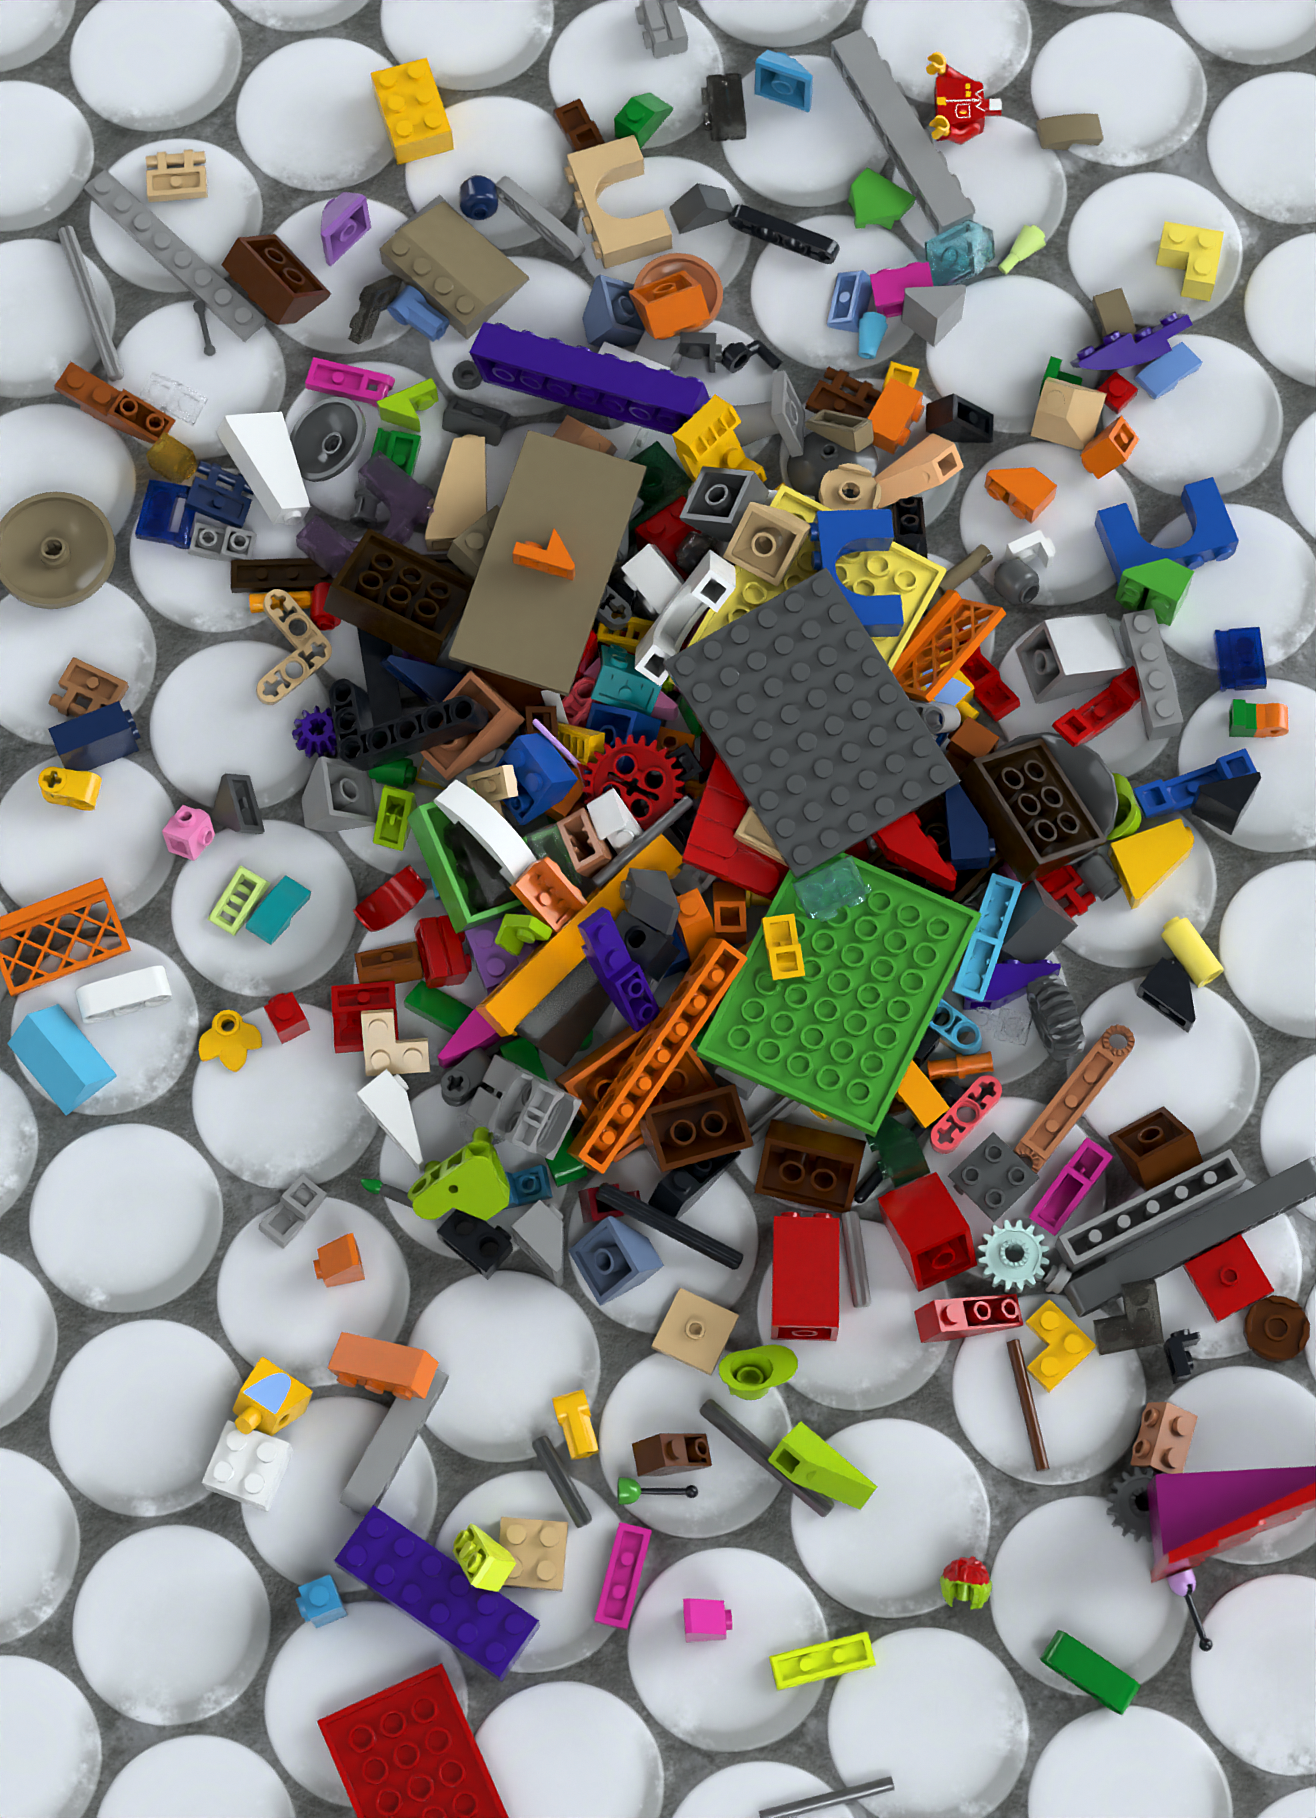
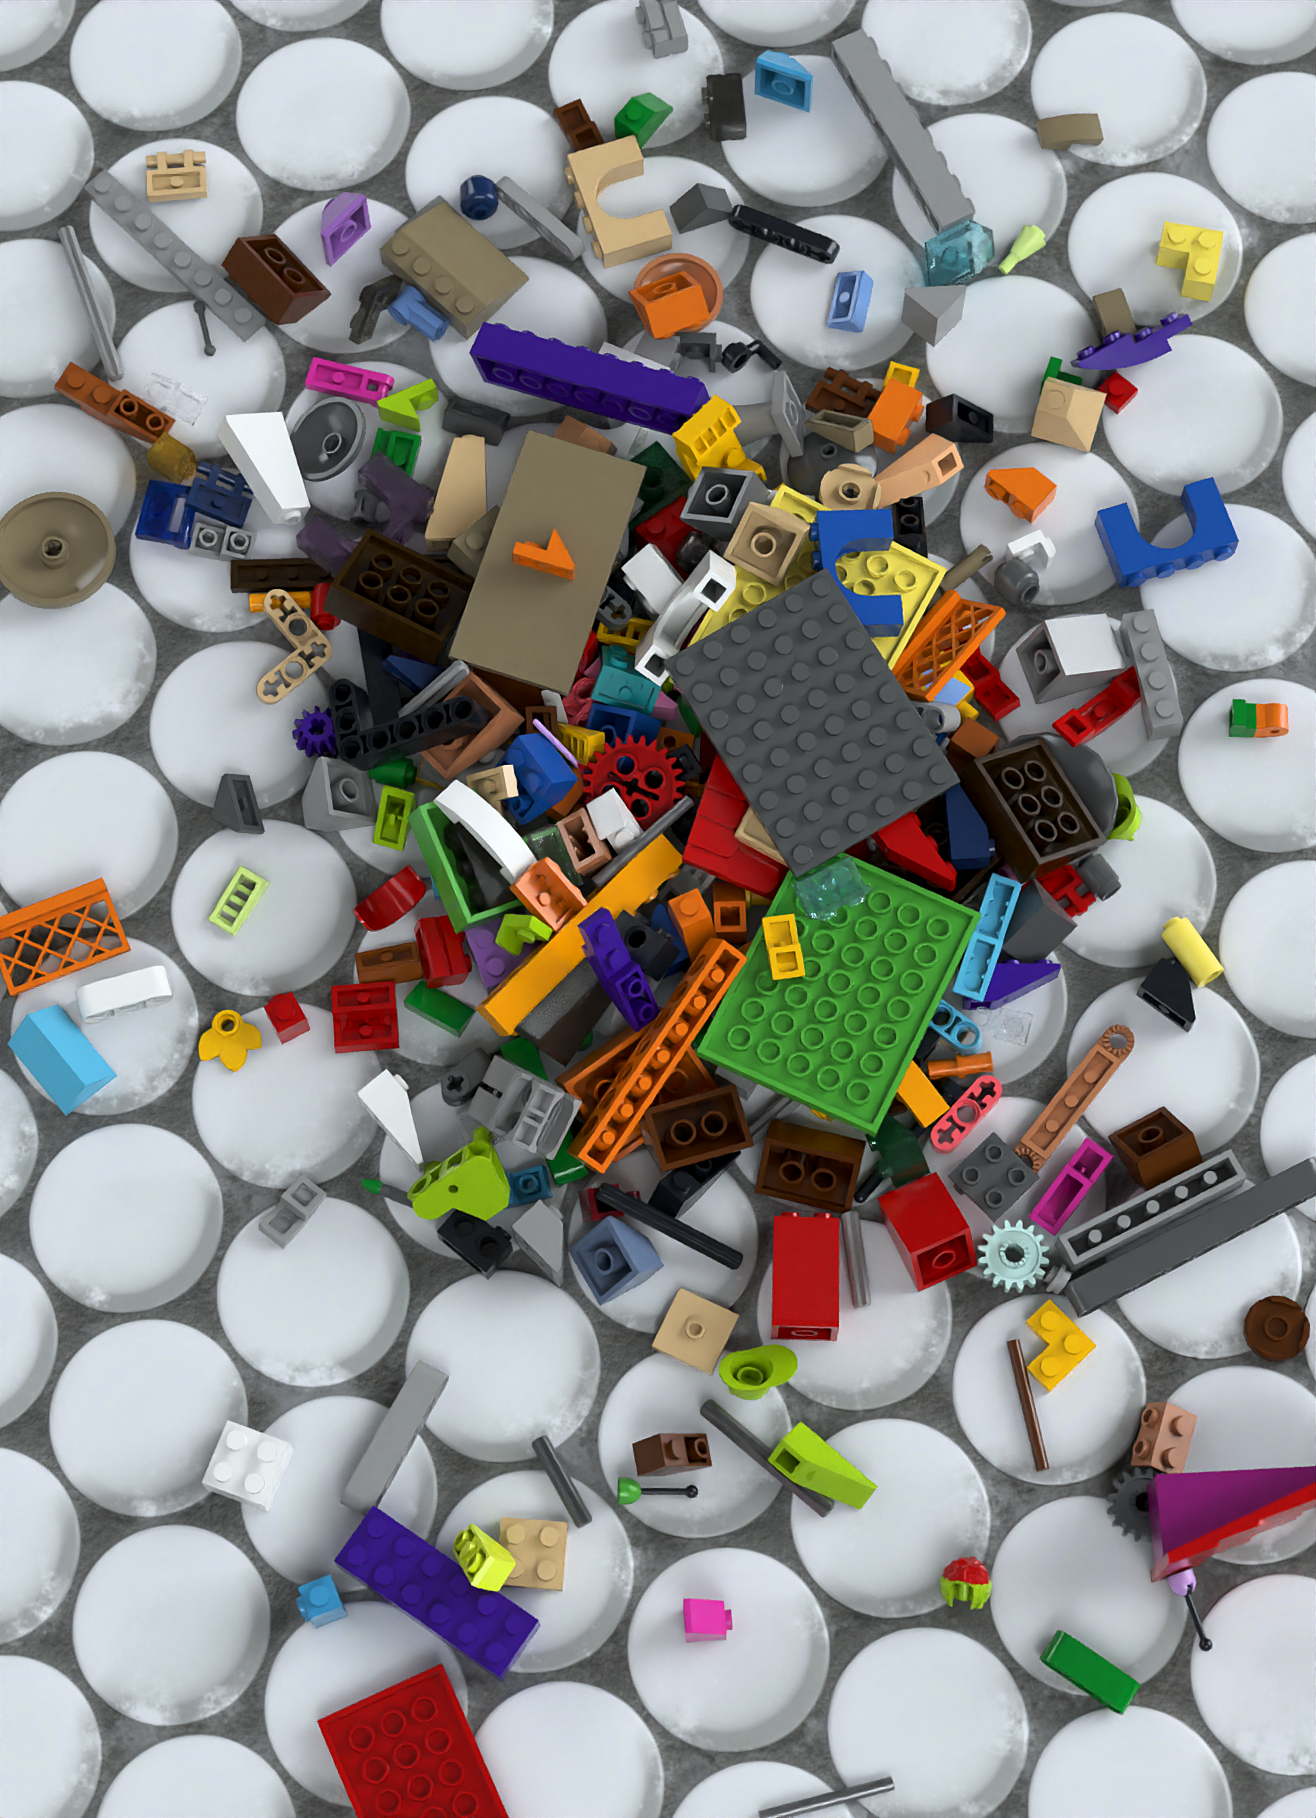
(74, 789): yellow piece -> none
(89, 683): medium nougat plate -> none
(95, 738): dark blue brick -> none
(188, 832): bright pink brick -> none
(270, 1400): yellow torso -> none
(277, 909): teal slope -> none
(339, 1262): orange slope -> none
(382, 1366): orange brick -> none
(385, 1052): tan plate -> none
(412, 111): yellow brick -> none
(438, 688): none -> light grey axle
(463, 368): dark grey plate -> none
(472, 1034): dark pink slope -> none
(573, 1416): yellow piece -> none
(611, 314): sand blue slope -> none
(623, 1576): dark pink plate -> none
(650, 898): dark grey slope -> none
(822, 1661): neon yellow tile -> none
(871, 332): medium azure cone -> none
(877, 200): bright green slope -> none
(890, 285): dark pink brick -> none
(958, 103): red torso -> none
(967, 1317): red slope -> none
(1055, 1017): dark grey gear -> none
(1109, 448): orange slope -> none
(1138, 1326): clear smoke plate -> none
(1149, 858): yellow slope -> none
(1157, 586): bright green slope -> none
(1168, 370): medium blue slope -> none
(1178, 793): blue slope -> none
(1179, 1360): black bracket -> none
(1225, 801): black slope -> none
(1228, 1278): red plate -> none
(1240, 659): clear blue plate -> none

